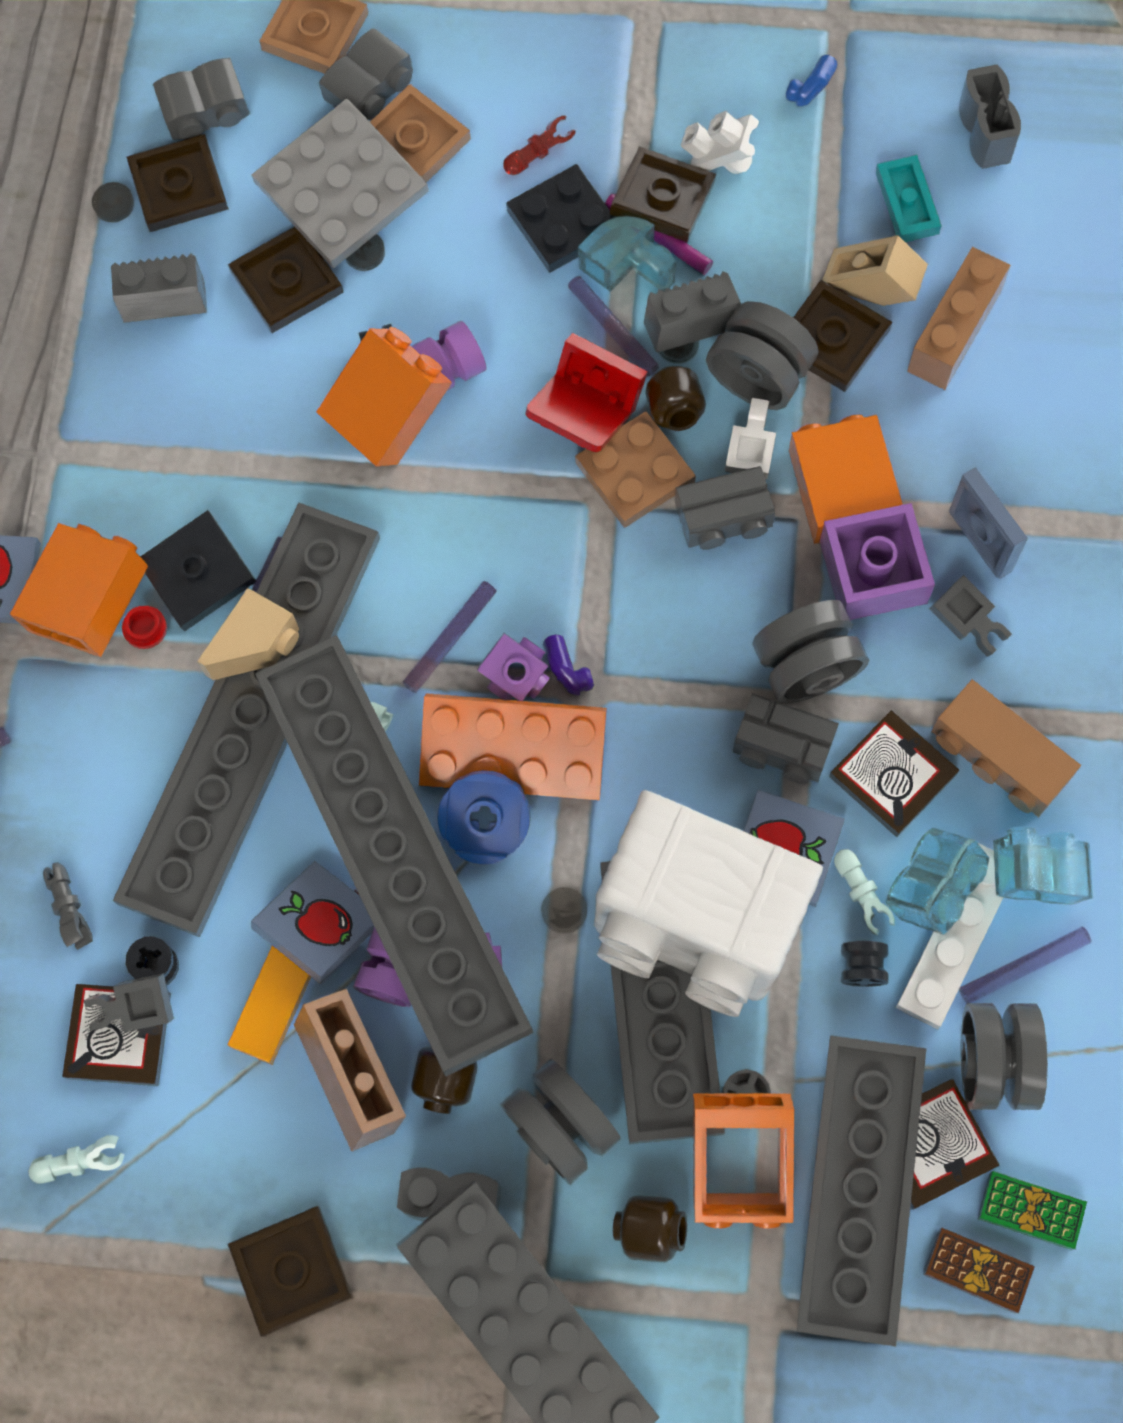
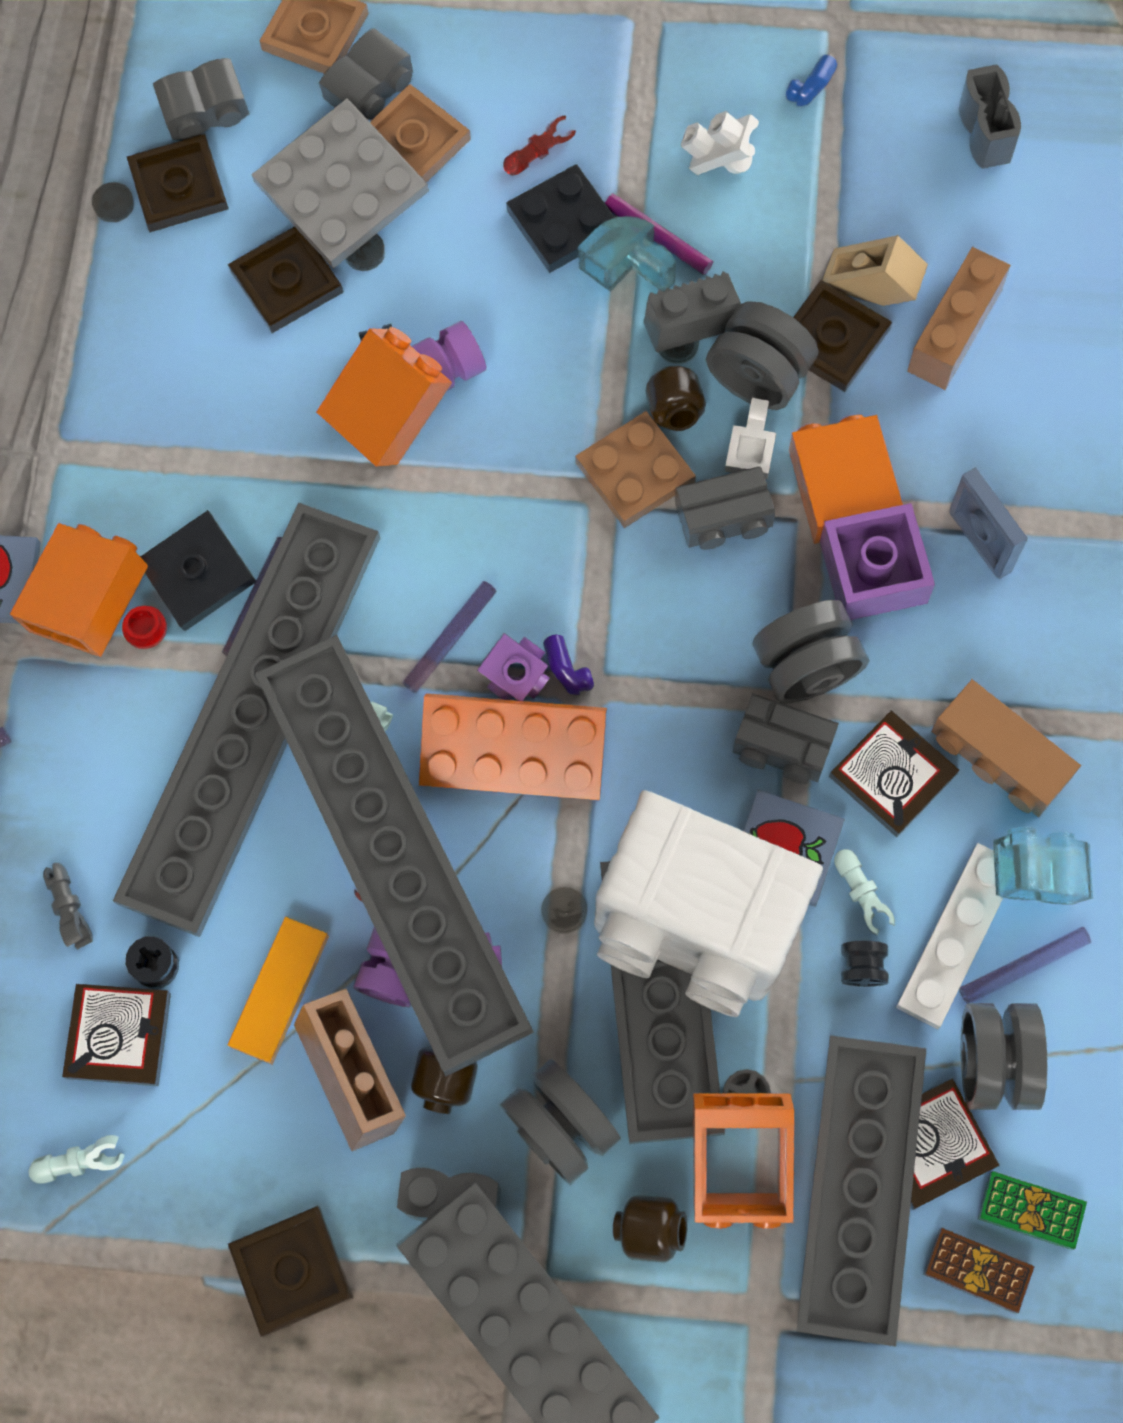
(137, 1003): dark grey plate -> none
(158, 288): dark grey brick -> none
(250, 638): tan slope -> none
(315, 922): sand blue tile -> none
(464, 833): blue plate -> none
(588, 394): red bracket -> none
(613, 325): clear purple bar -> none
(663, 193): dark brown tile -> none
(908, 198): teal plate -> none
(938, 880): clear light blue brick -> none
(966, 611): dark grey plate -> none

